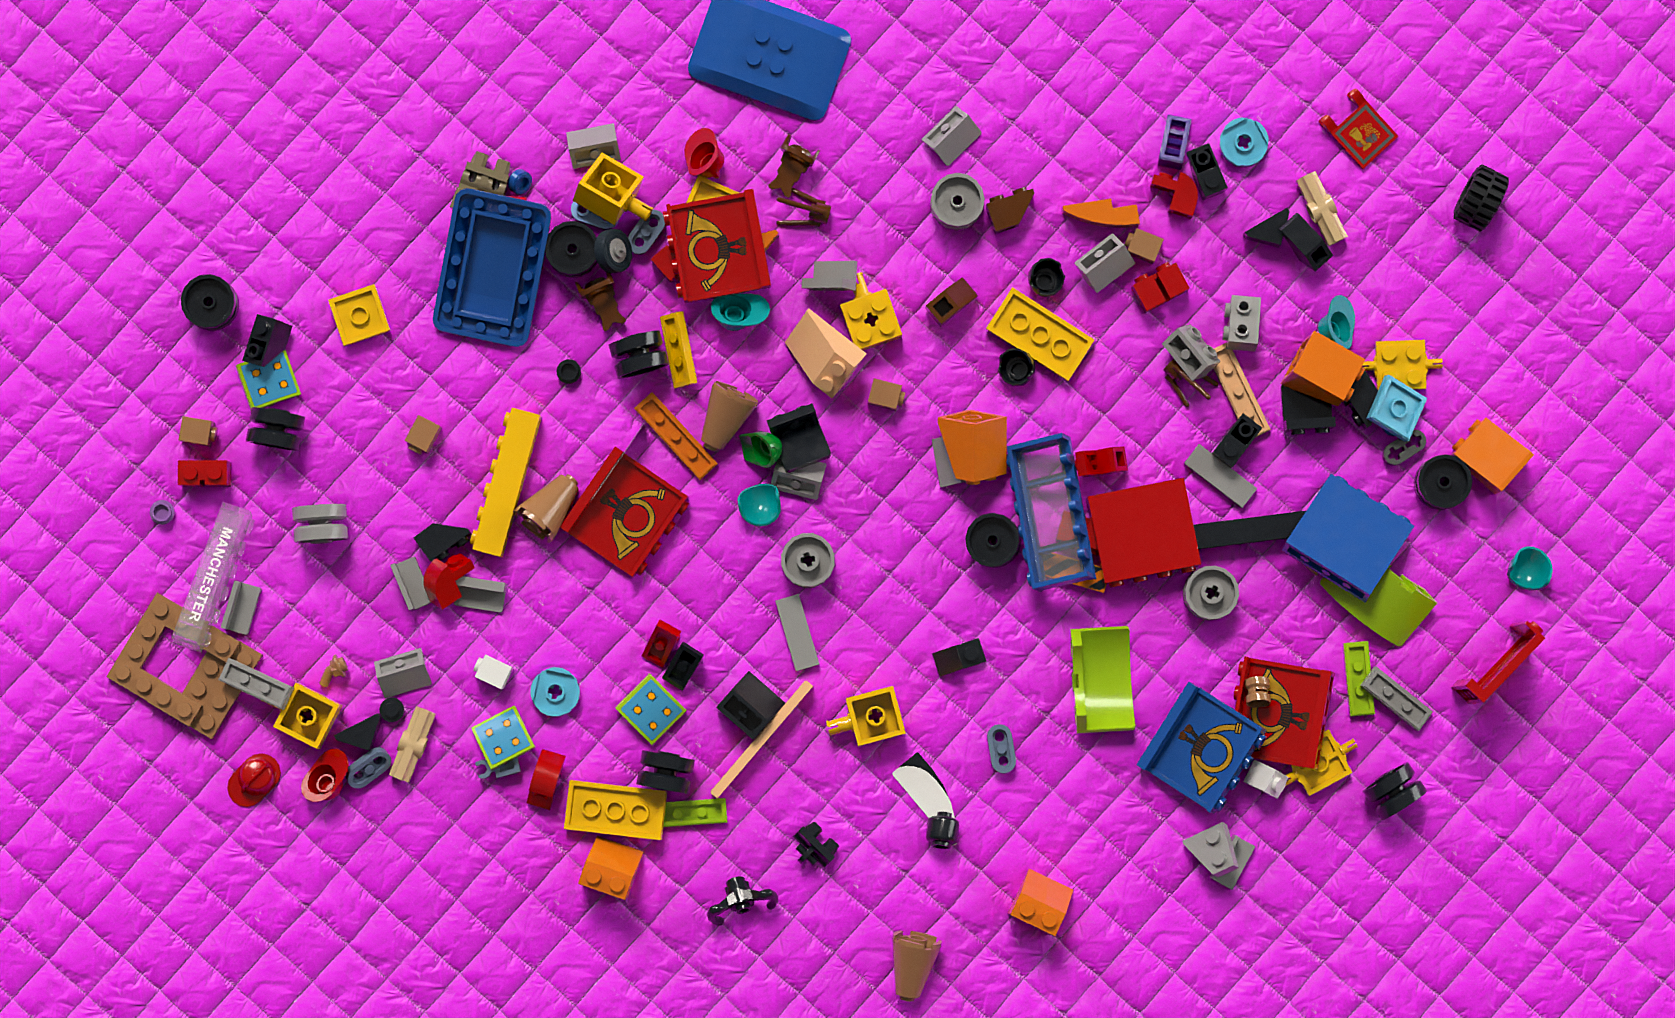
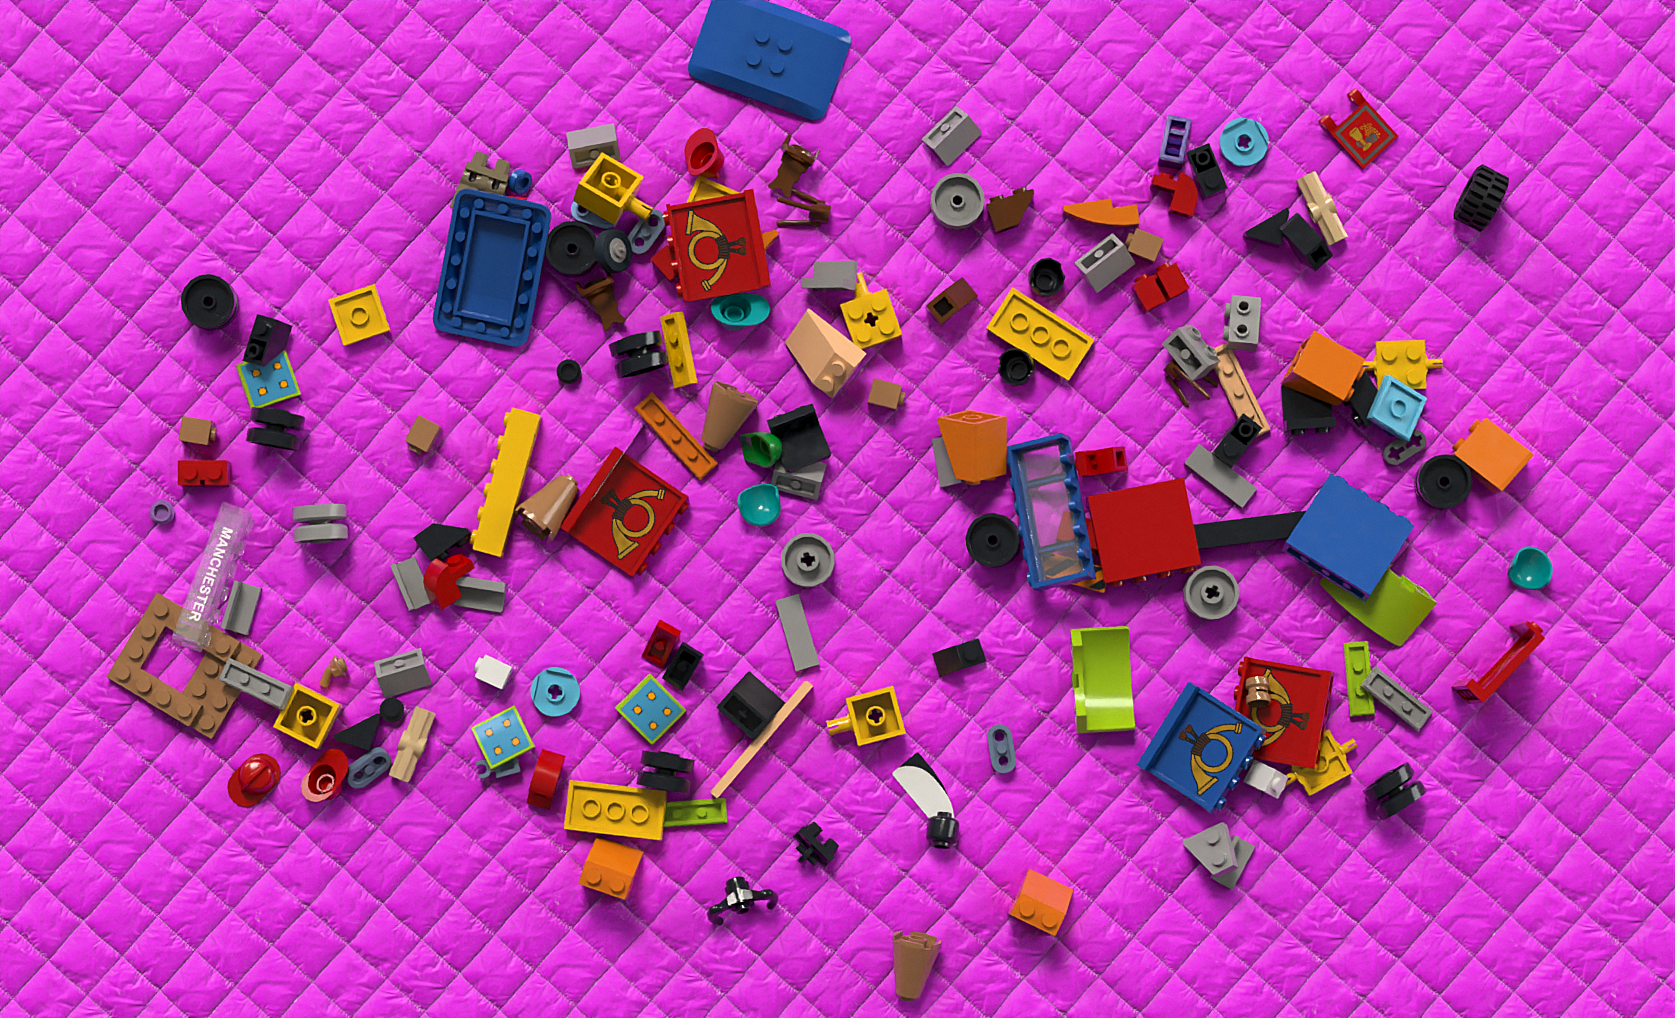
(1339, 322): teal piece -> none

